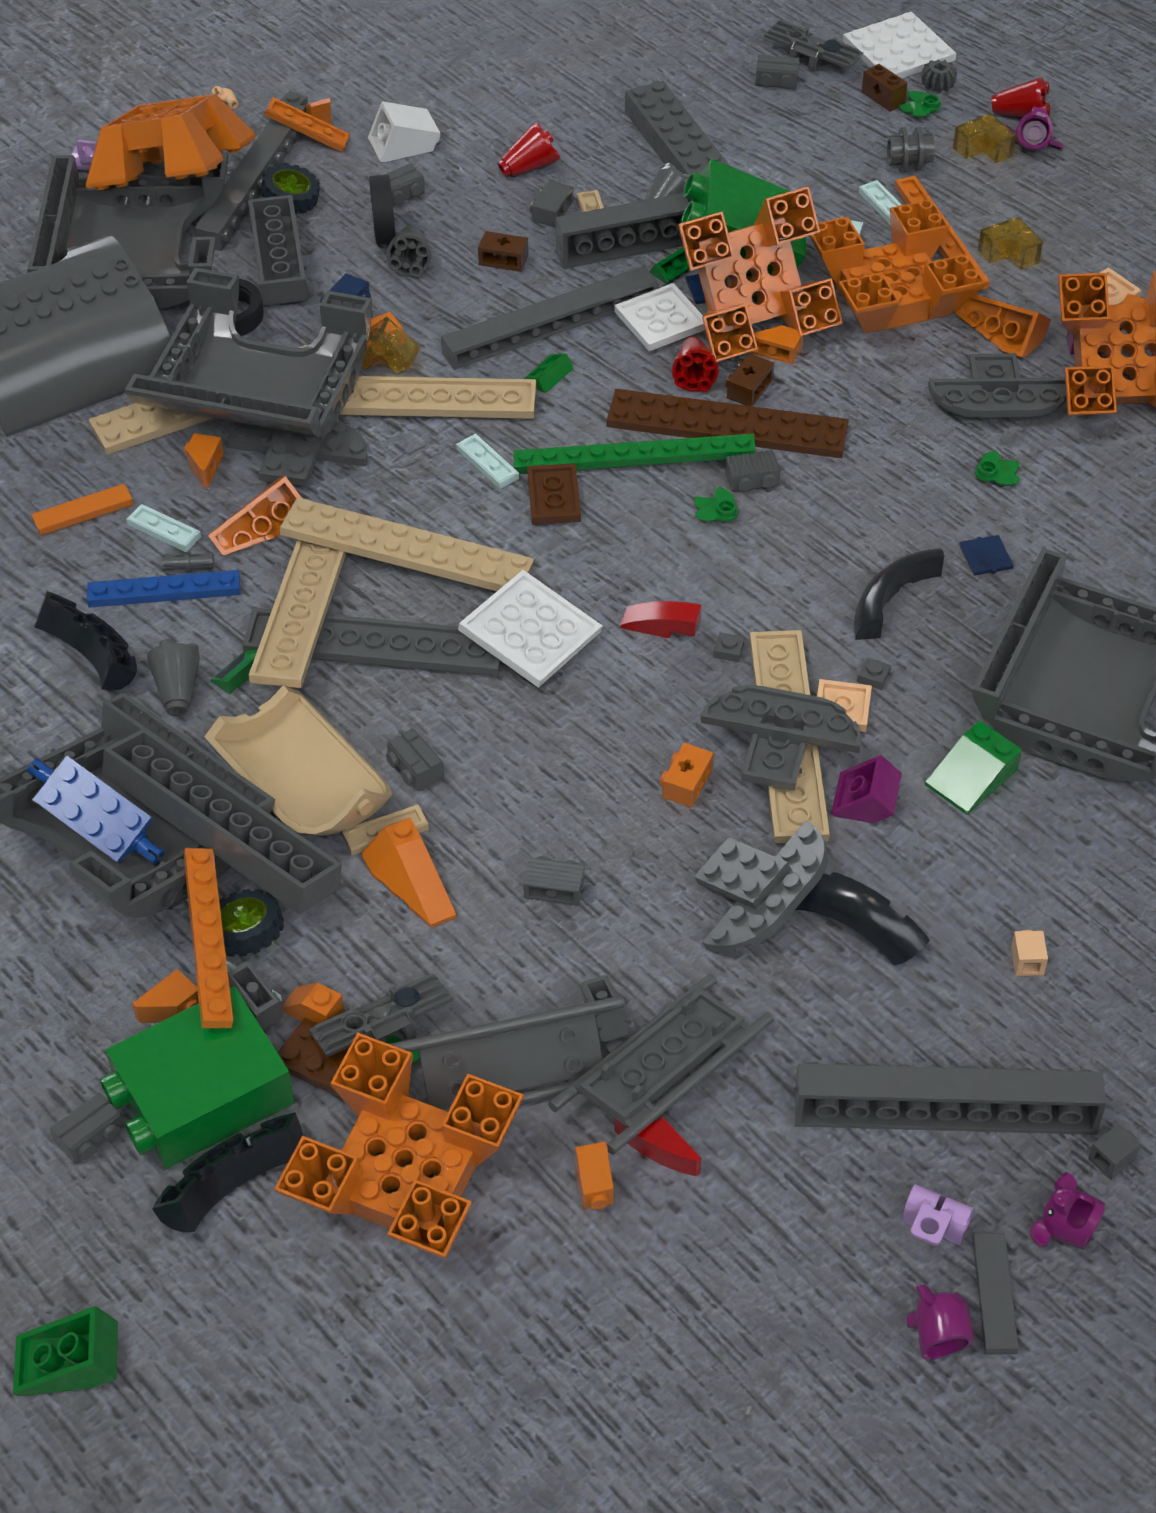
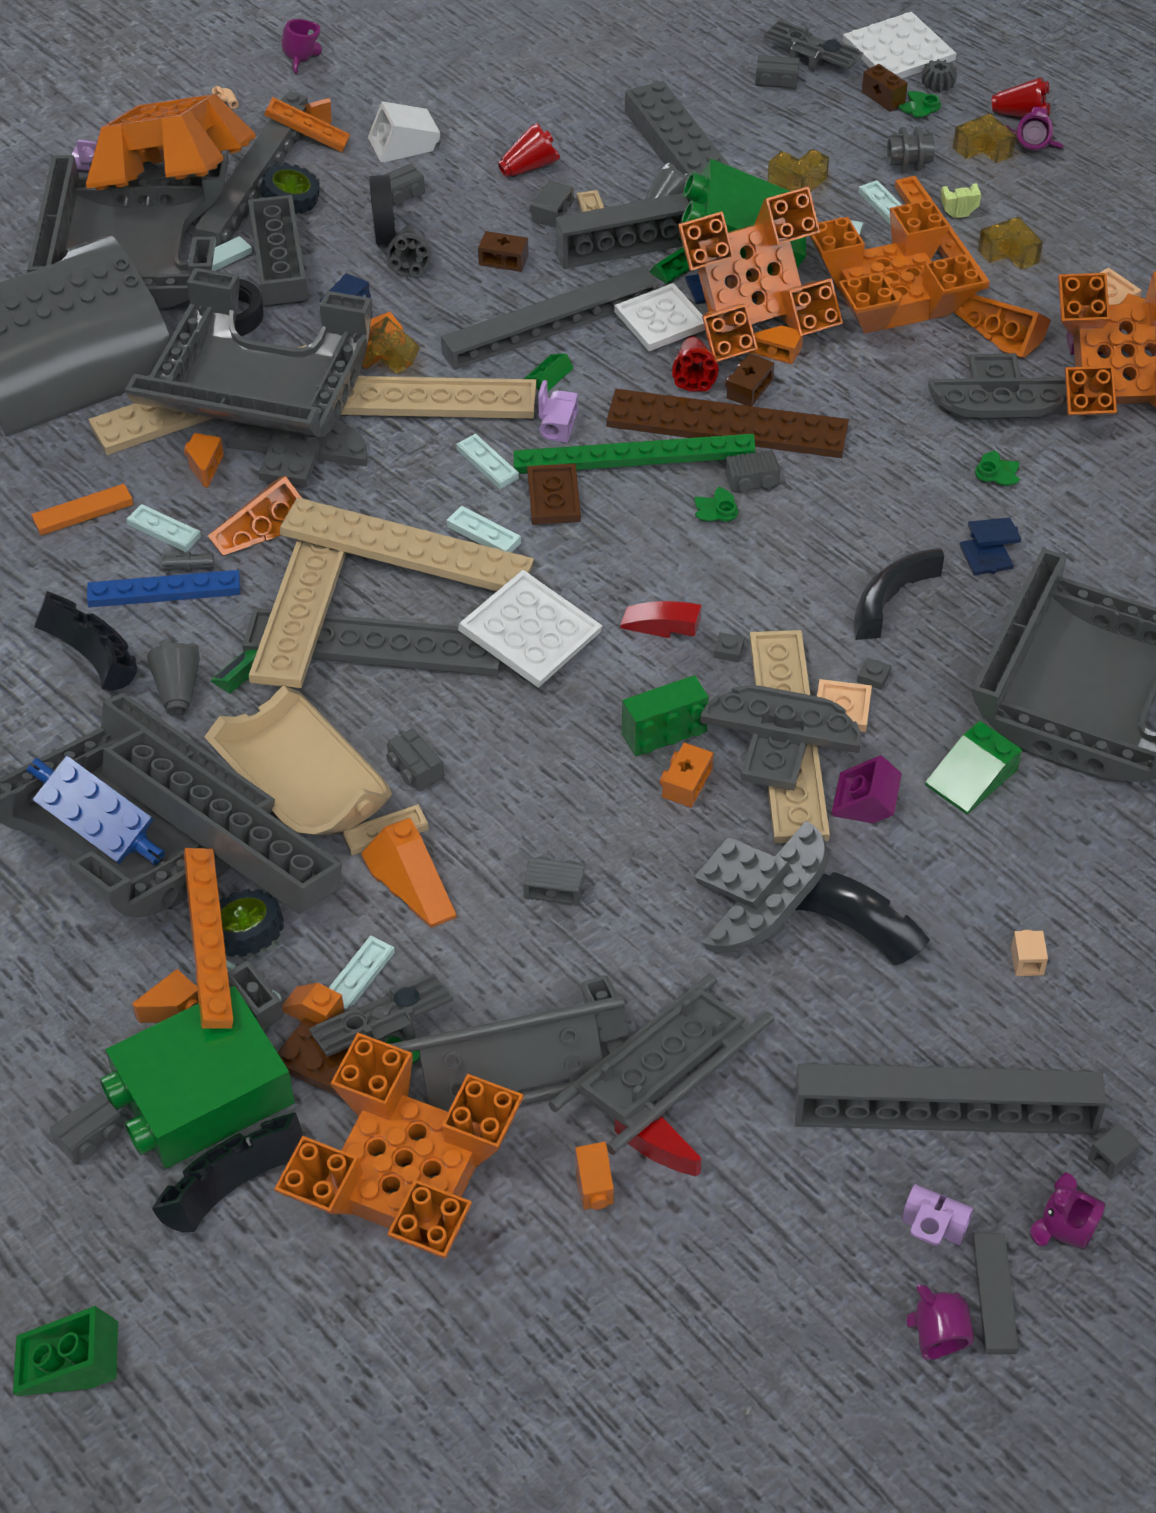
(230, 252): none -> light aqua tile
(297, 43): none -> magenta piece
(362, 970): none -> light aqua tile
(483, 530): none -> light aqua plate
(557, 413): none -> lavender piece
(664, 715): none -> green brick
(797, 173): none -> clear yellow brick
(962, 201): none -> yellowish green hair
(994, 532): none -> dark blue piece

